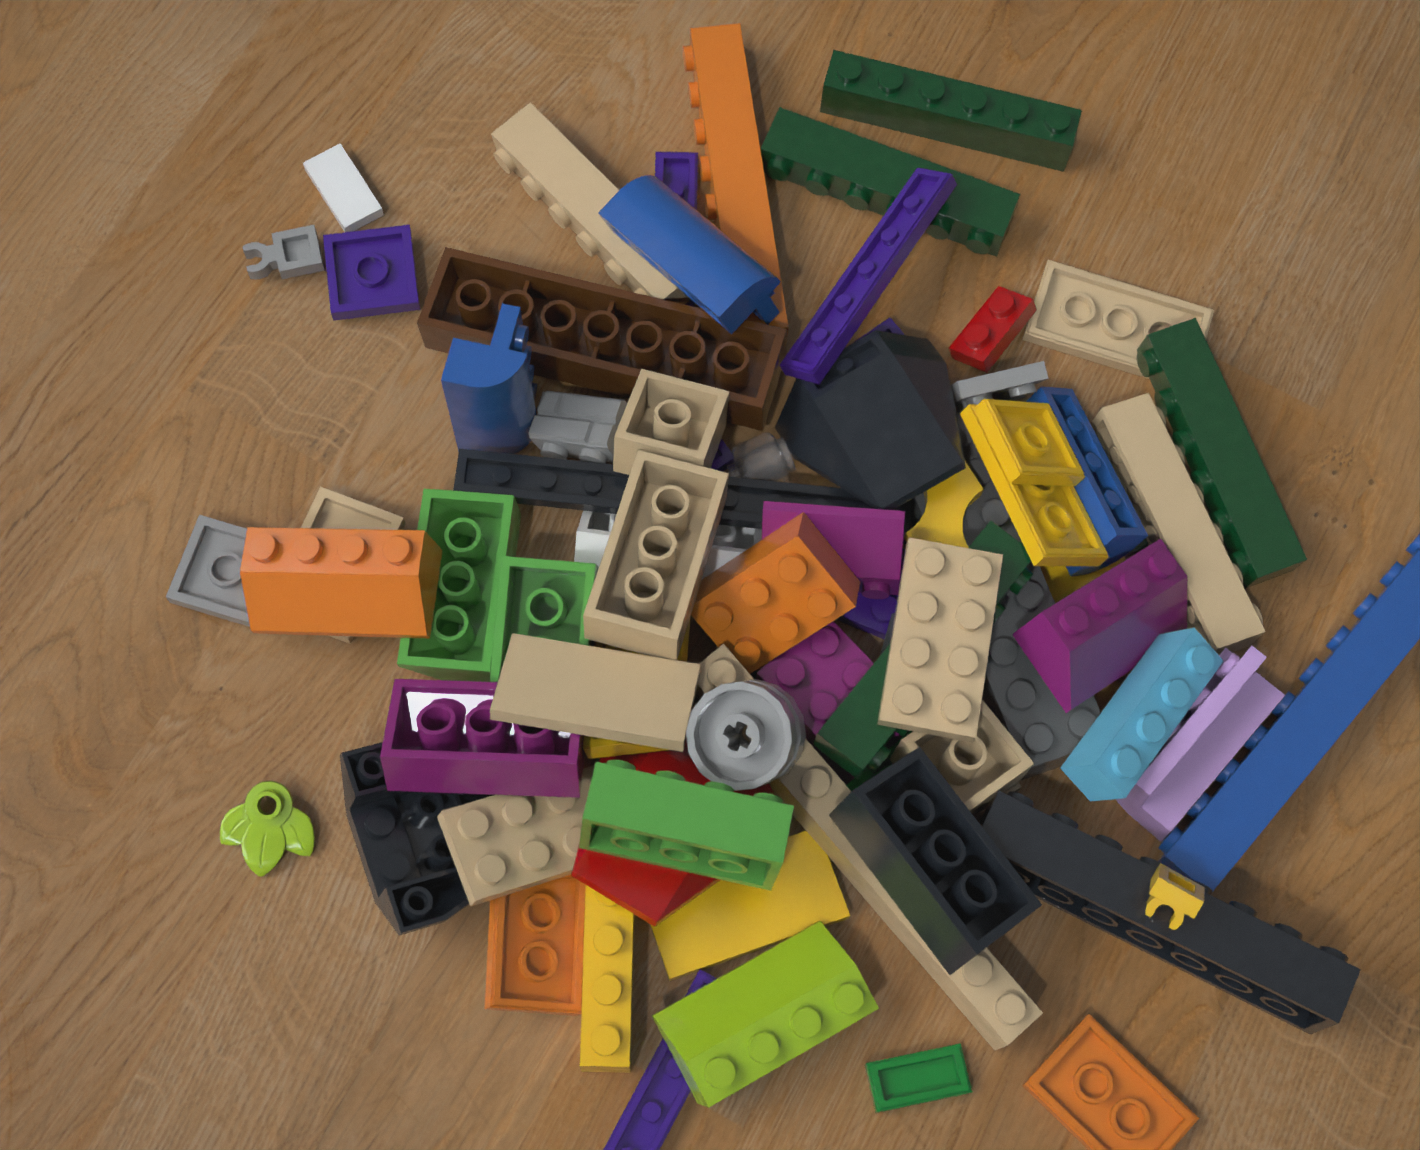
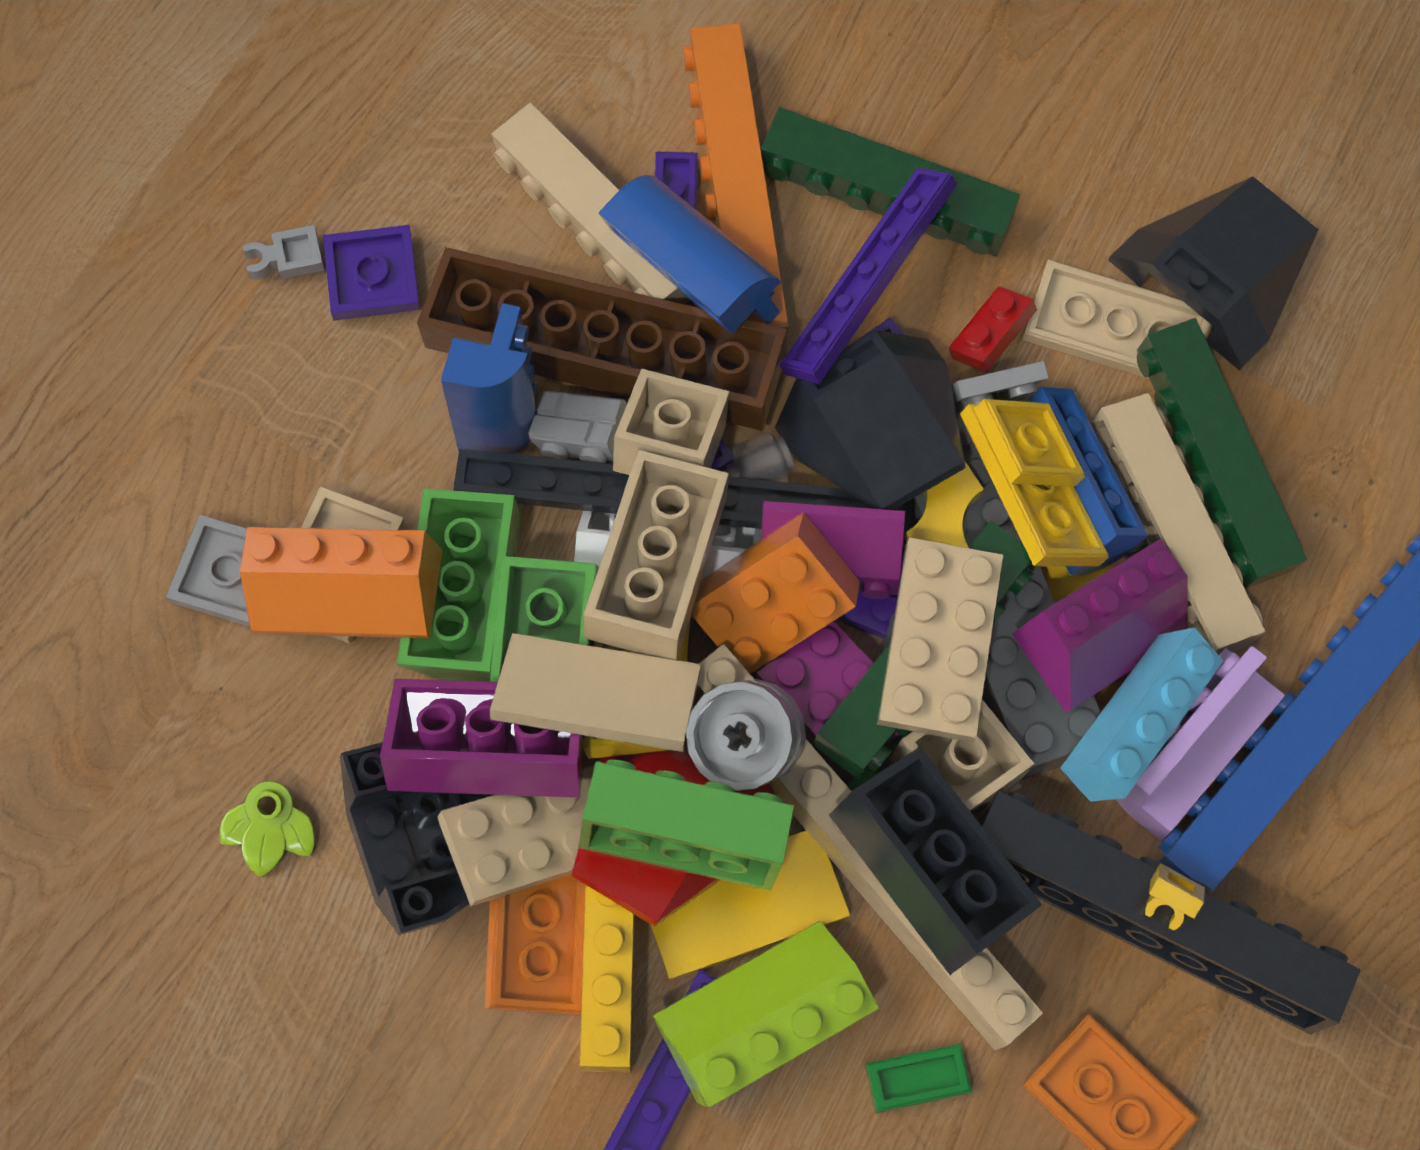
(343, 188): white tile -> none
(949, 110): dark green brick -> none
(1227, 261): none -> black wedge

